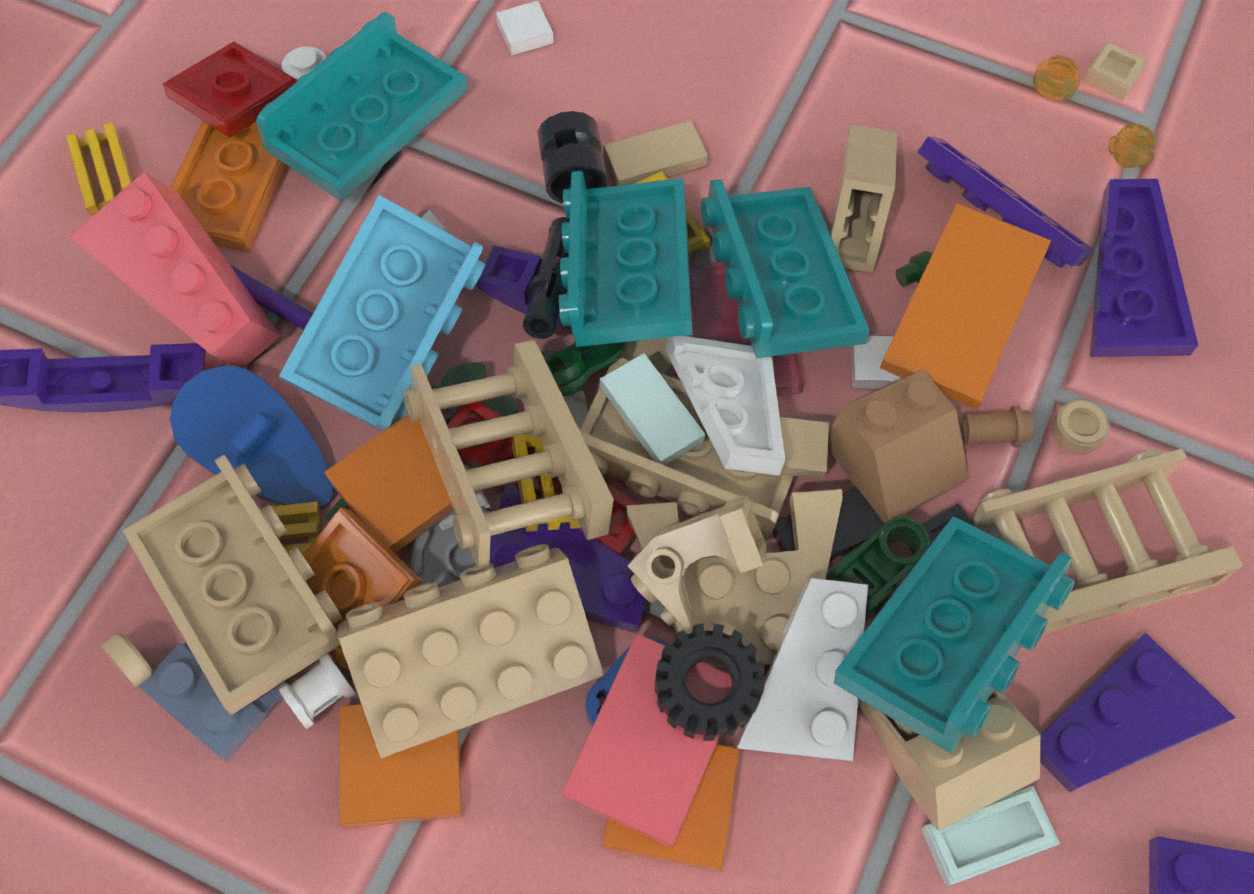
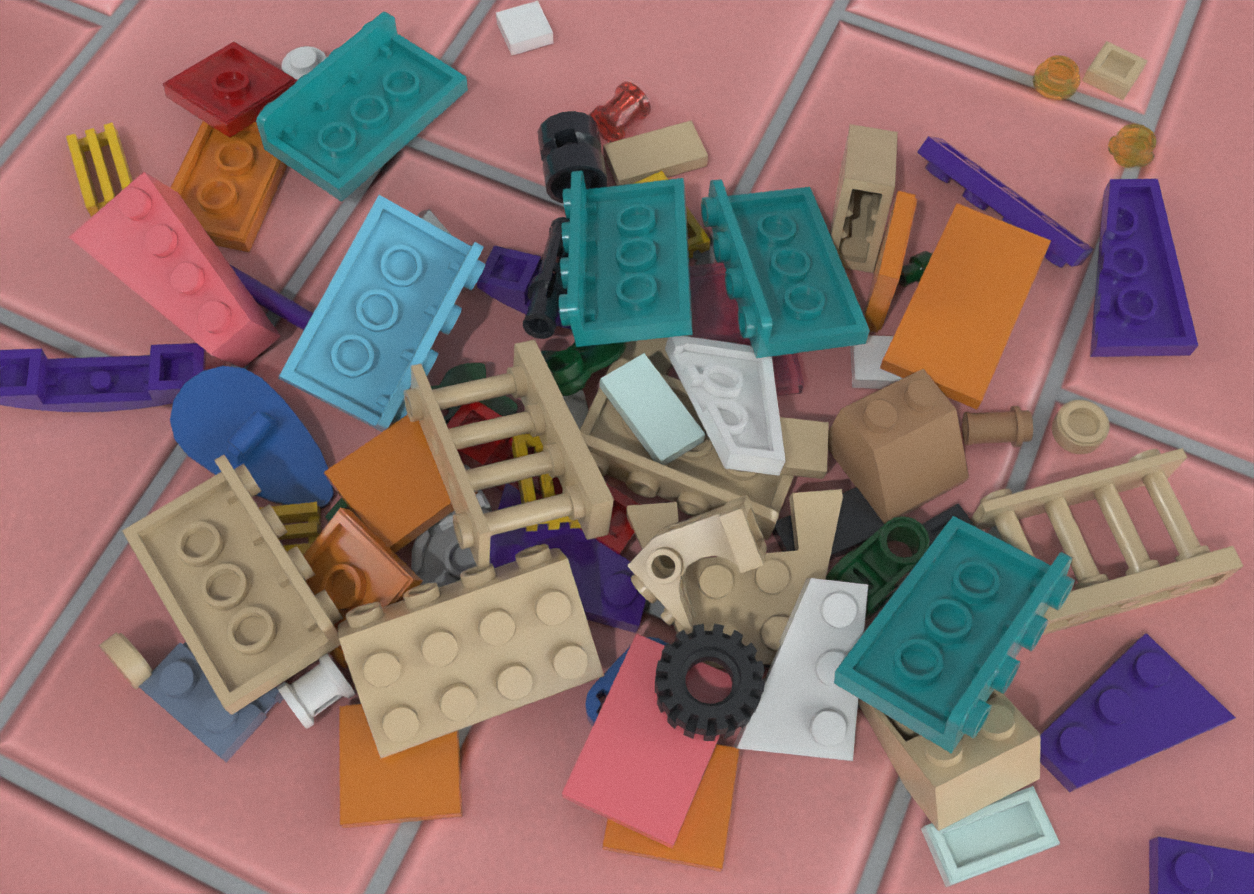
(621, 111): none -> clear red bush
(889, 260): none -> orange tile

